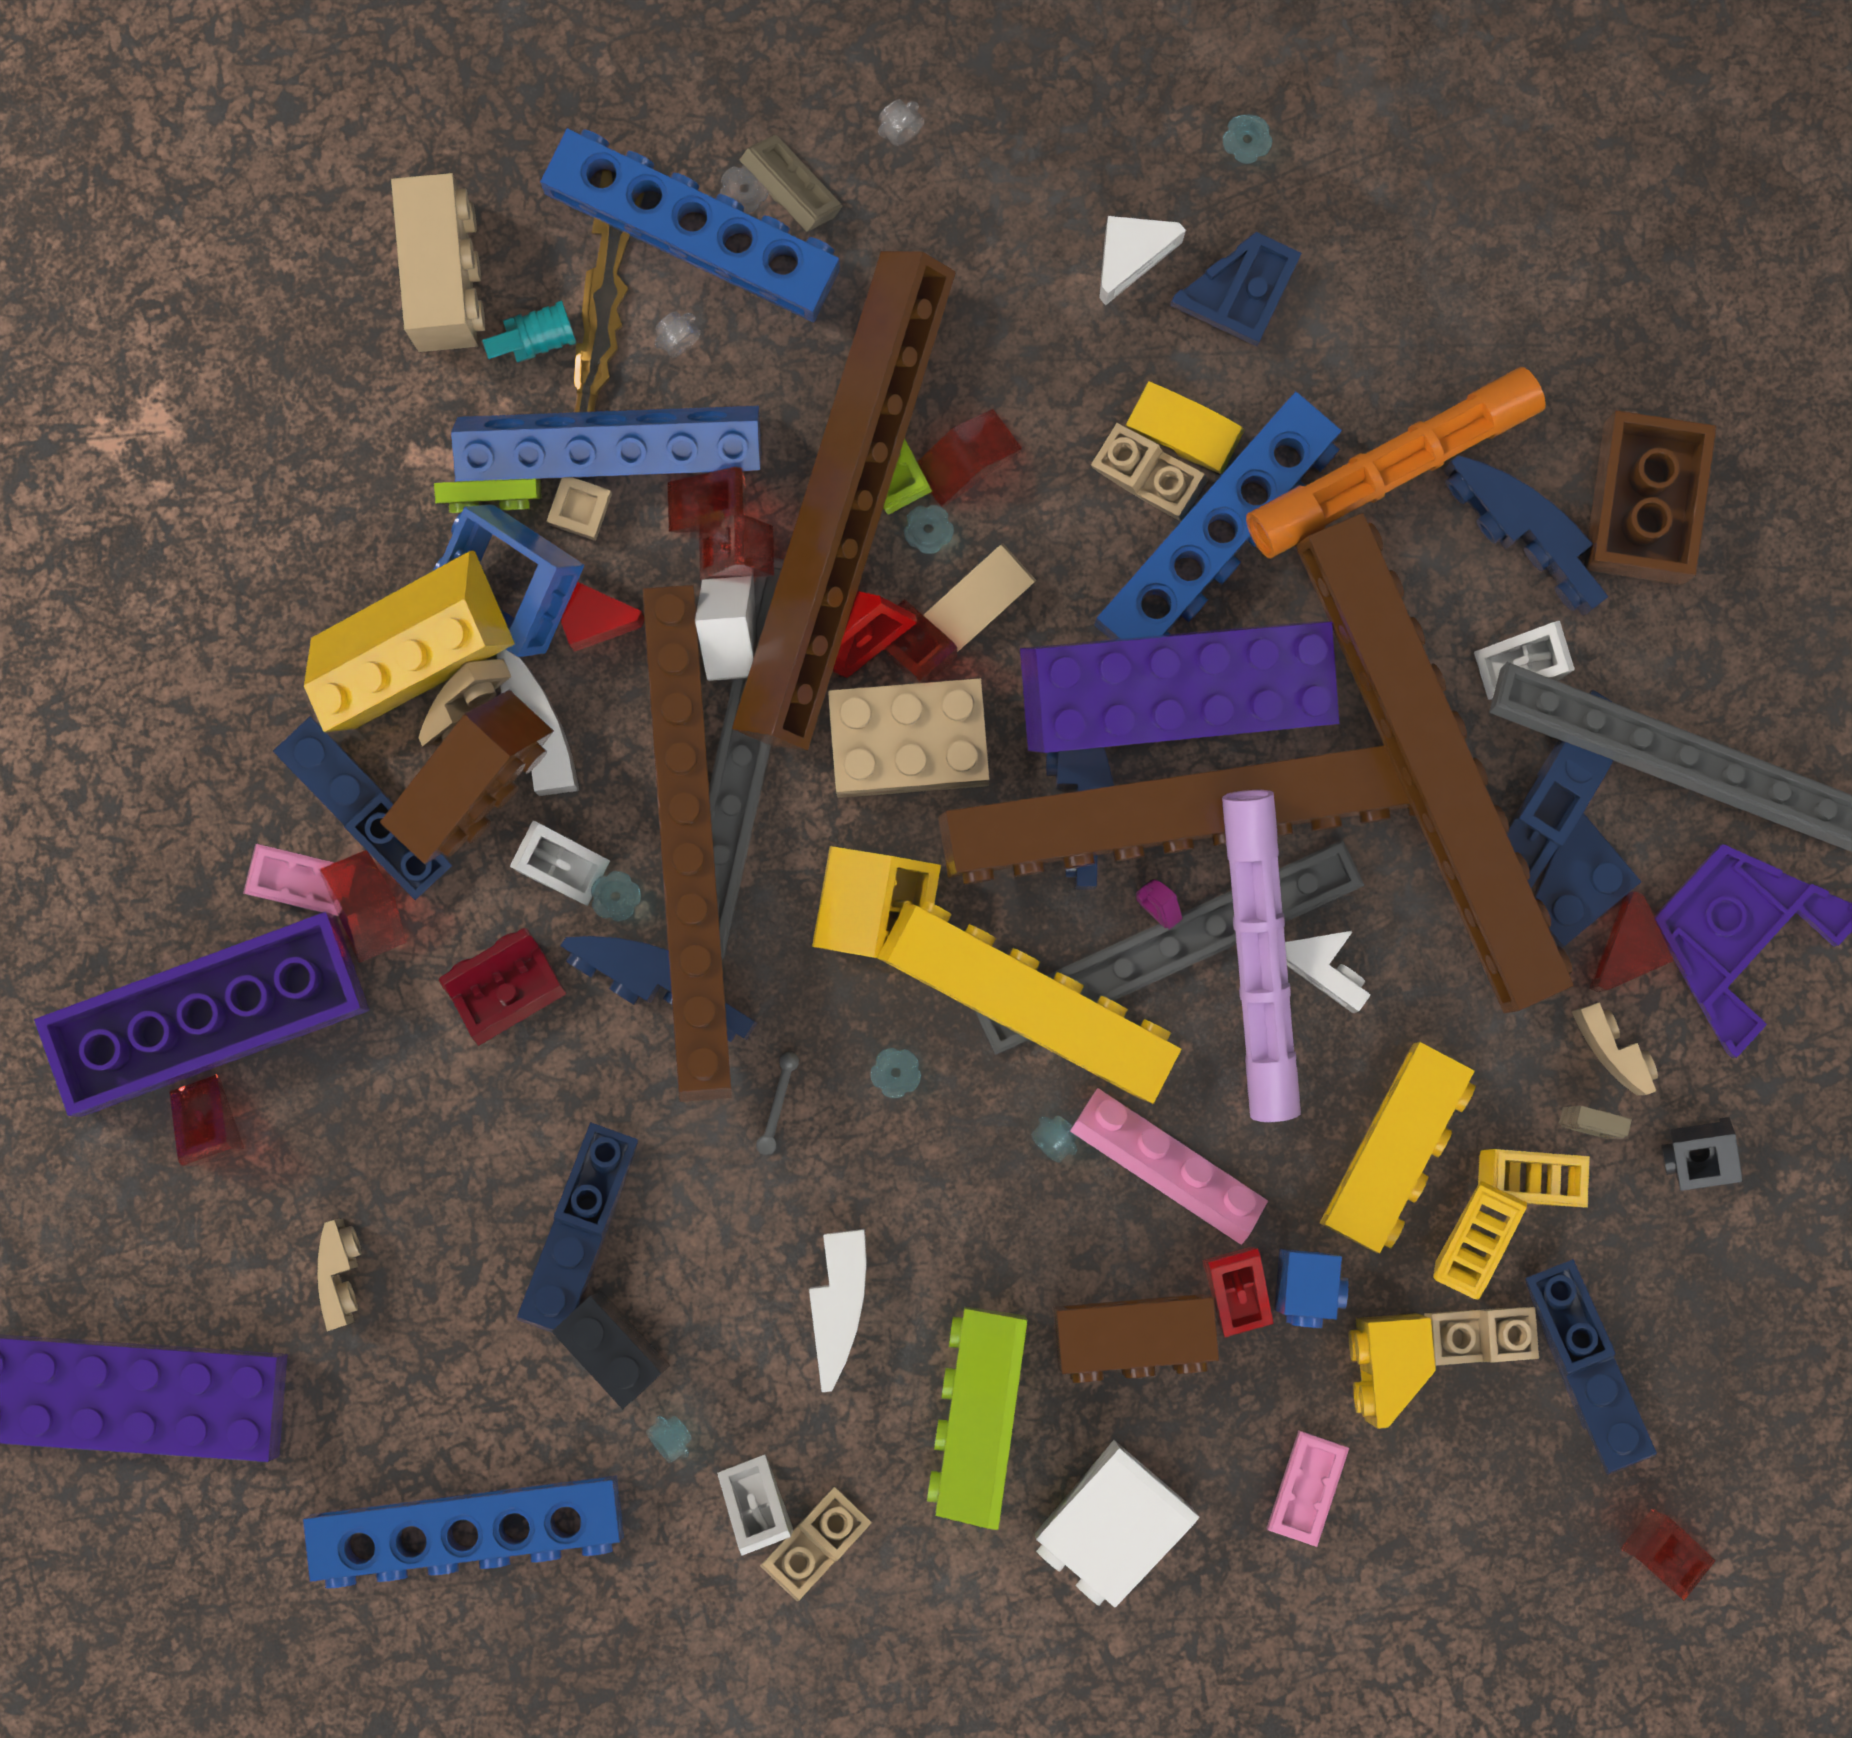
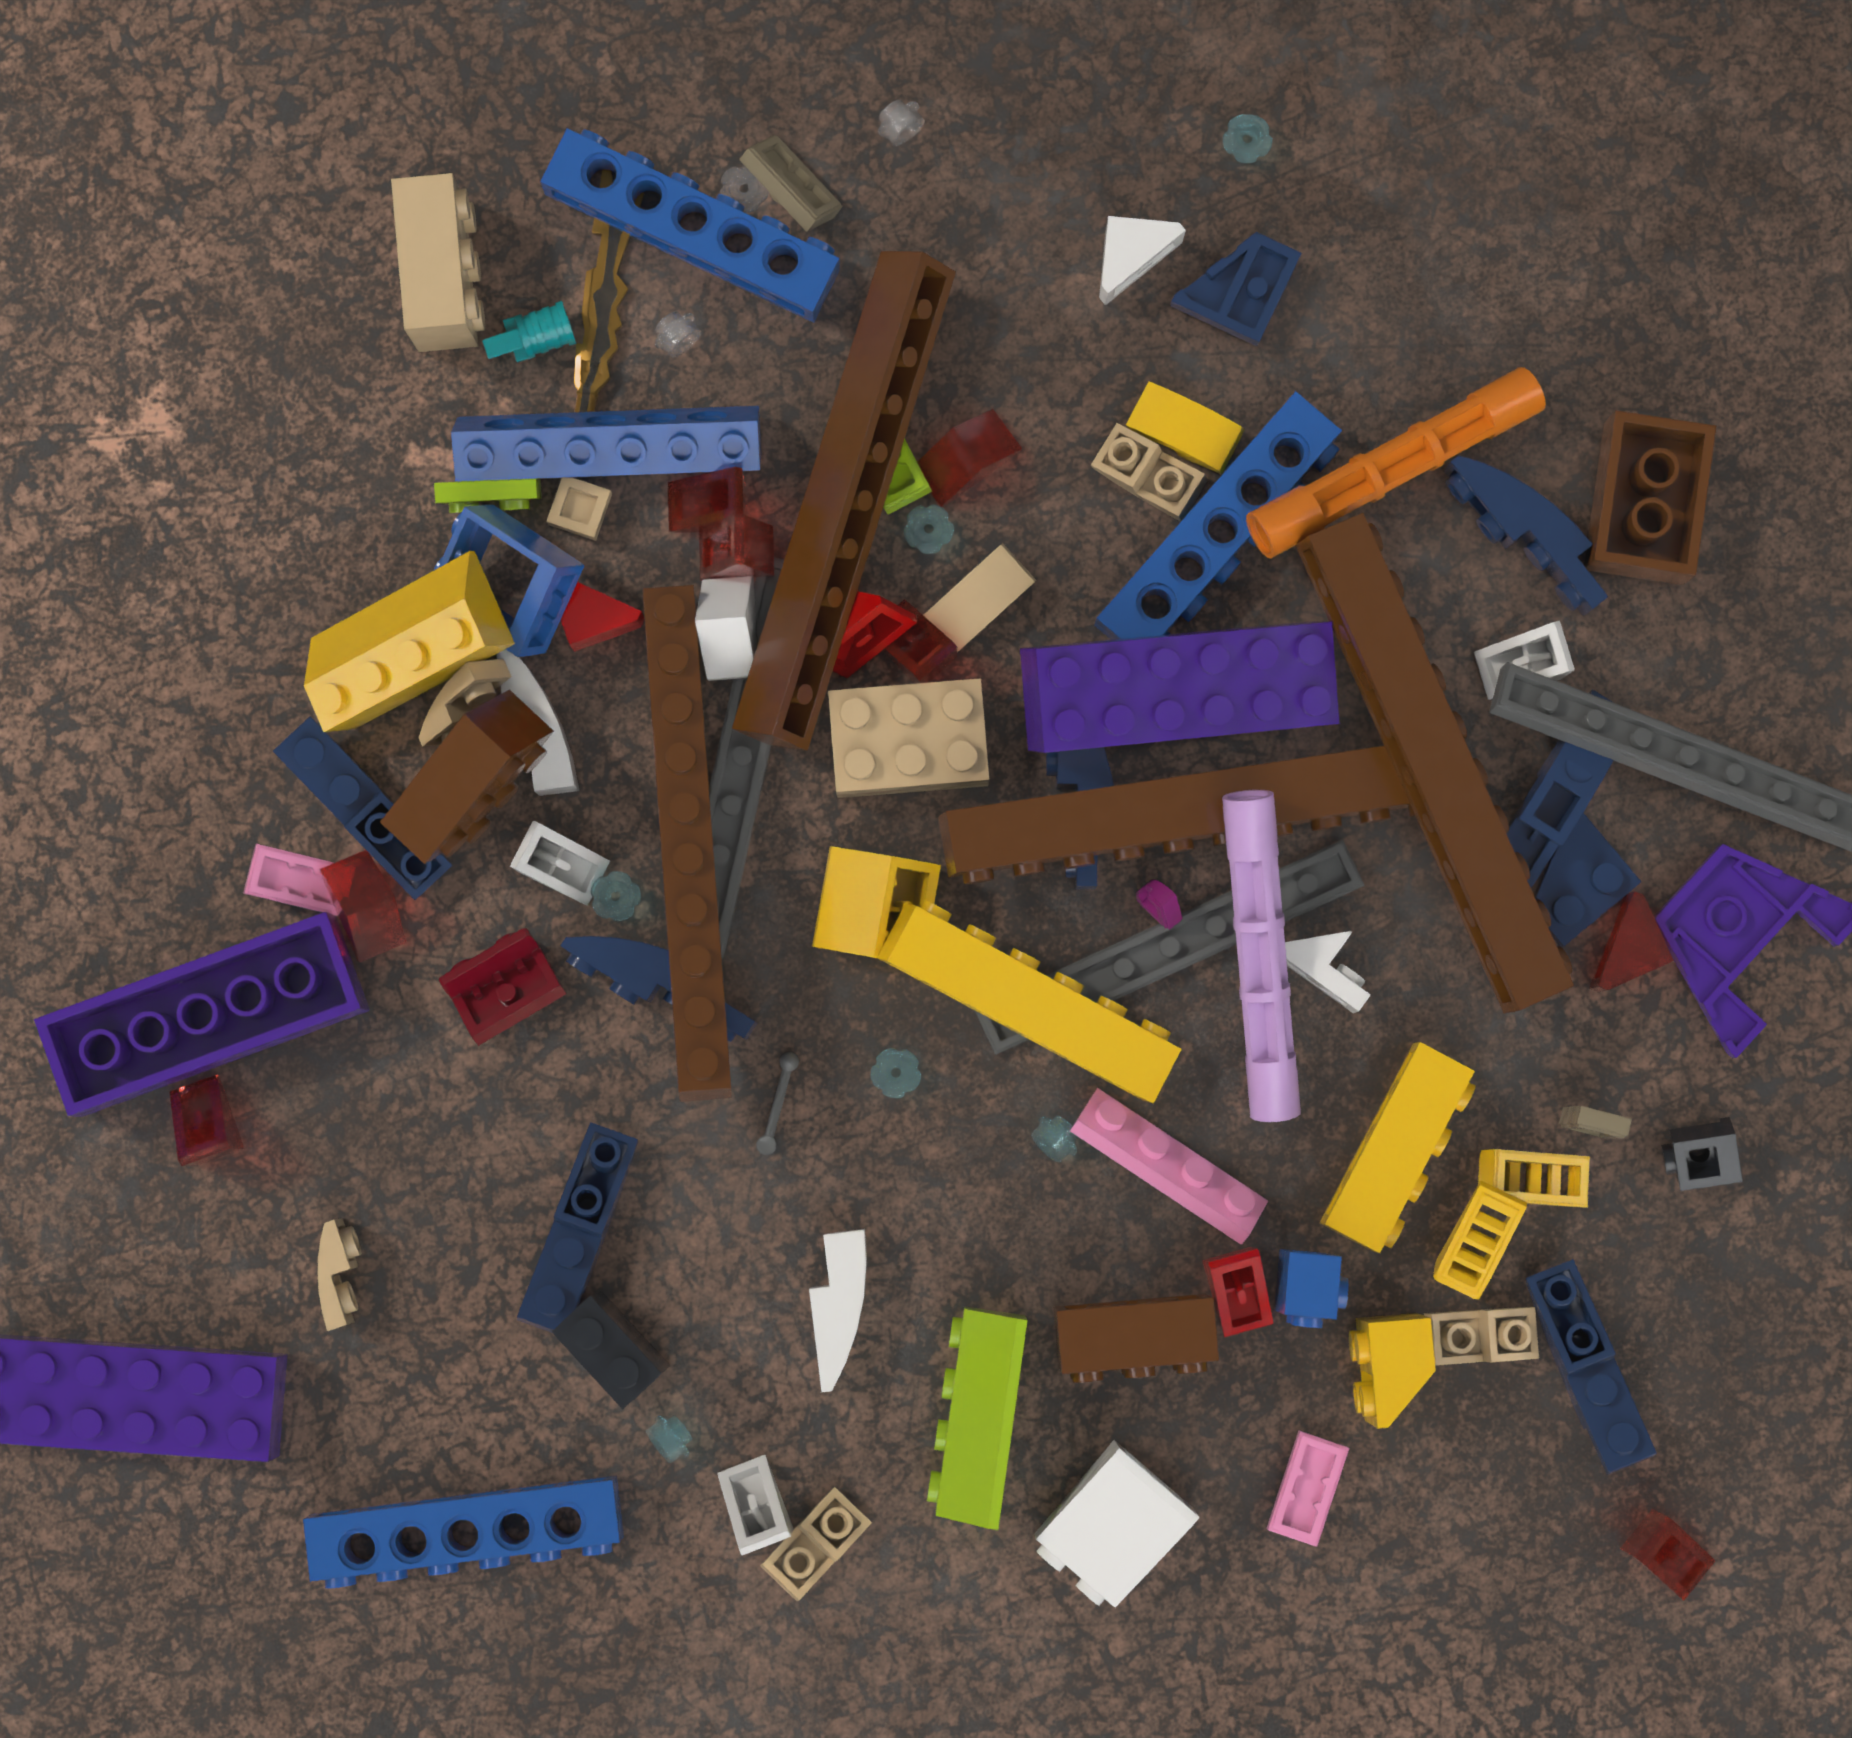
(1628, 1063): tan slope -> none

